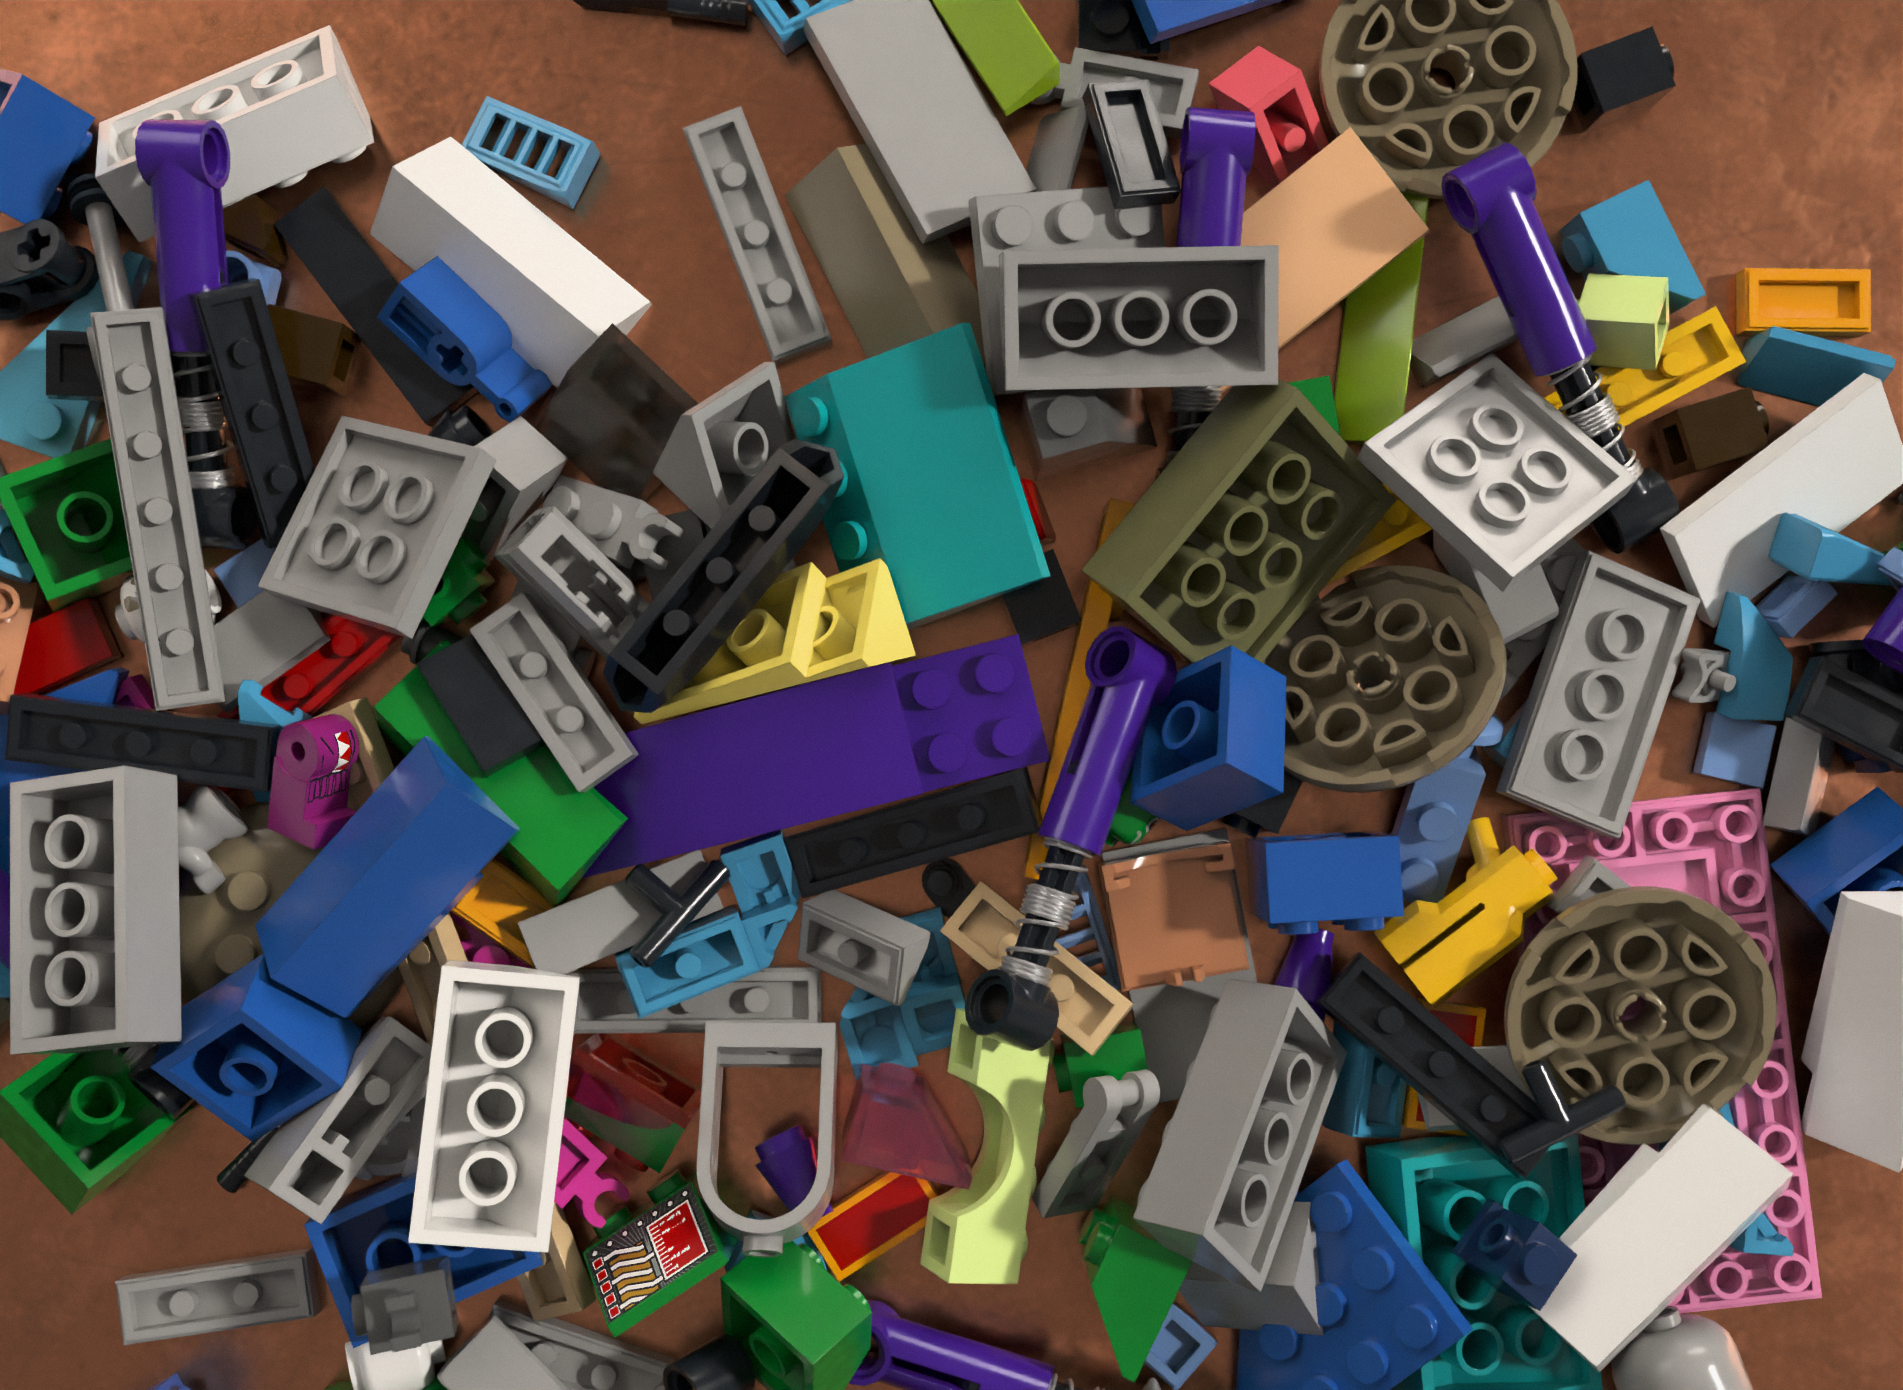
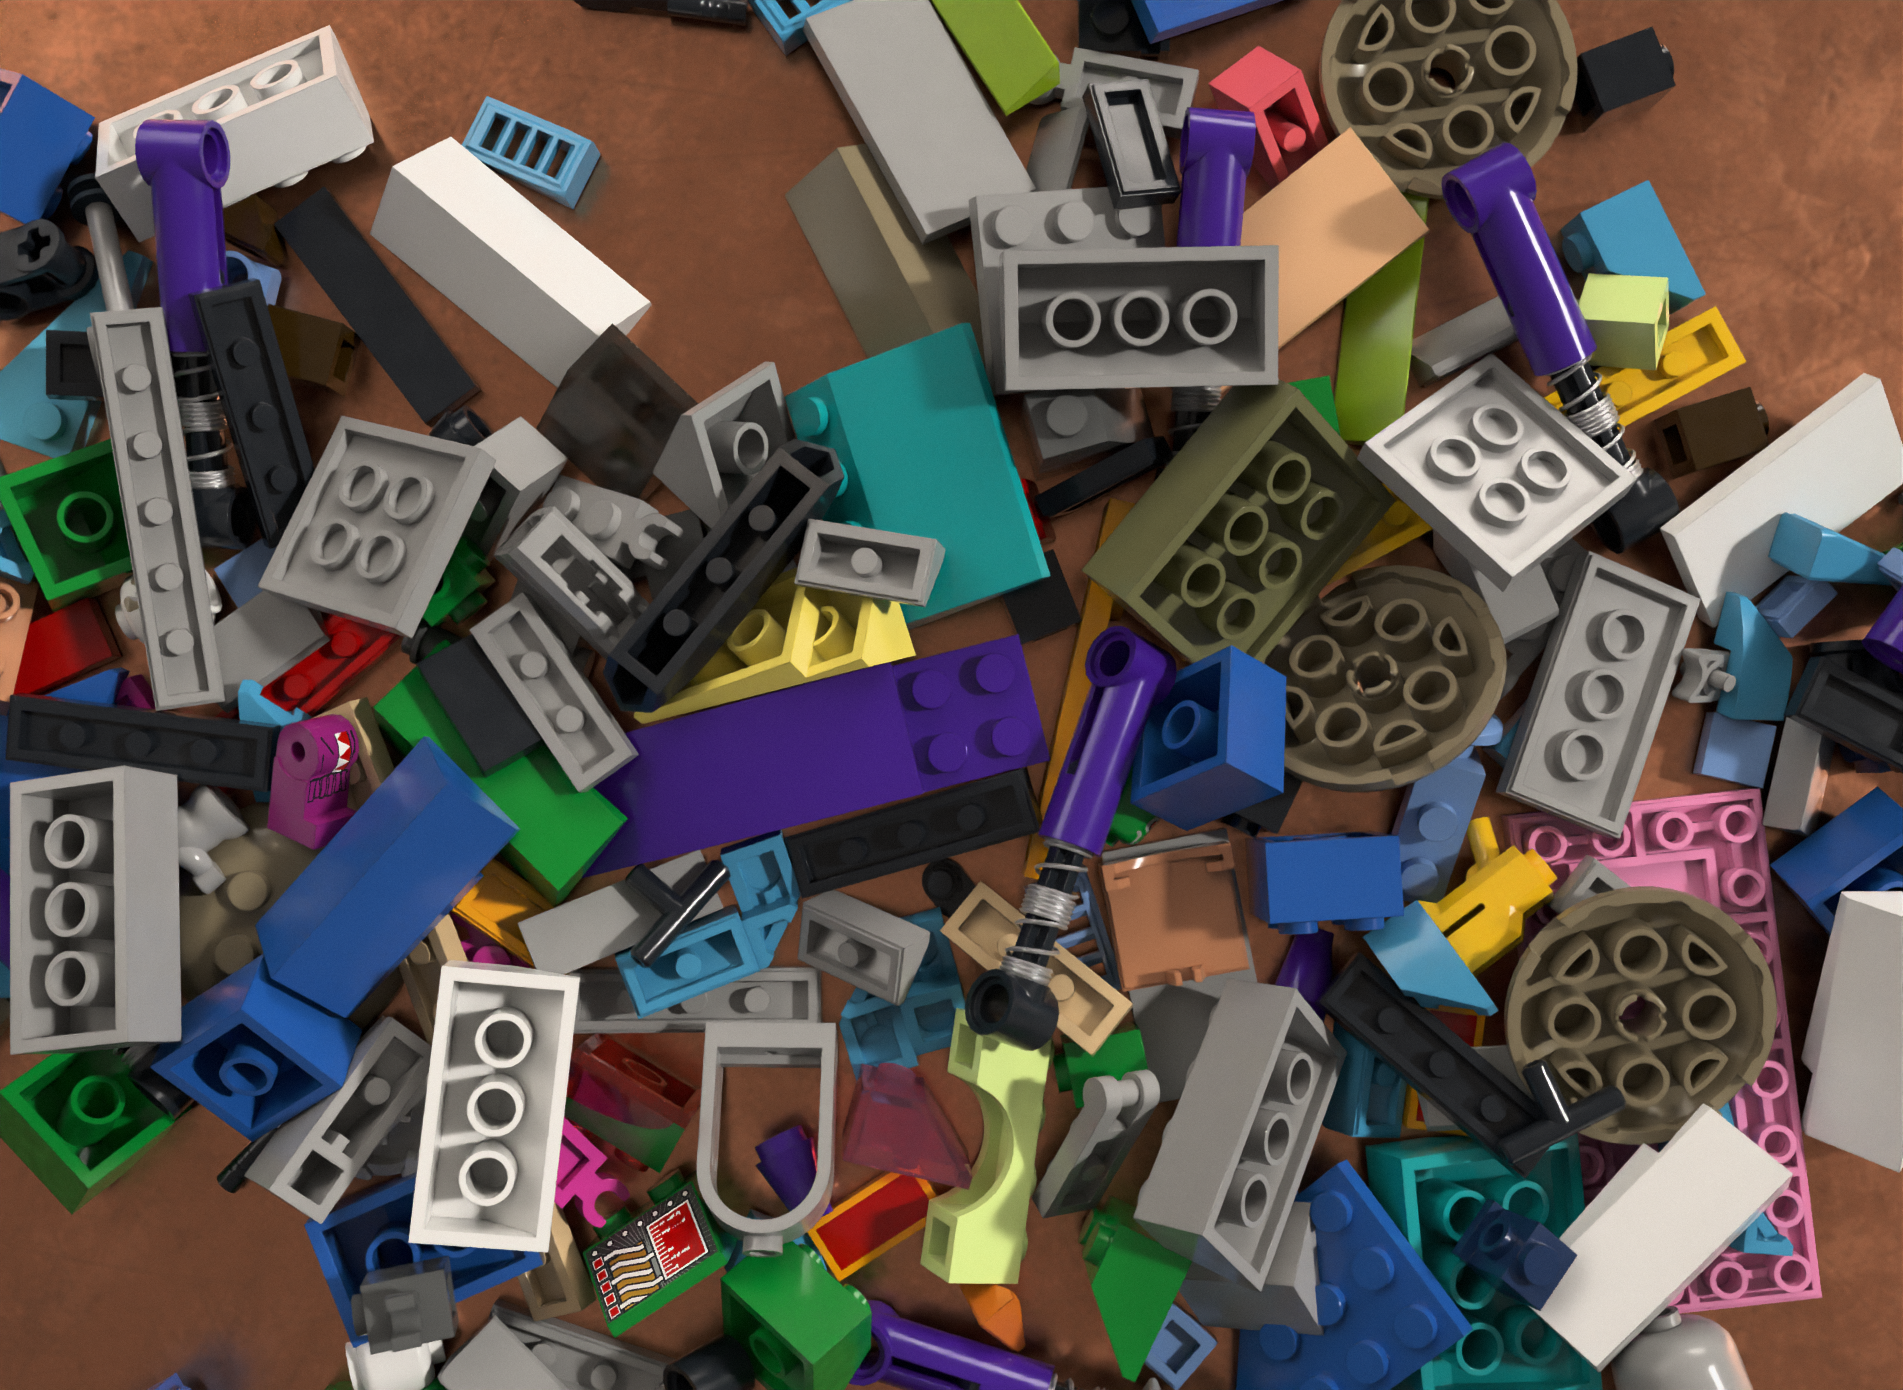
(218, 1296): light grey tile -> none
(462, 338): blue piece -> none
(757, 235): light grey tile -> none
(869, 562): none -> light grey slope
(996, 1312): none -> orange slope
(1104, 477): none -> black tile
(1426, 963): none -> dark azure slope
(1804, 301): light orange tile -> none
(1806, 365): dark azure slope -> none

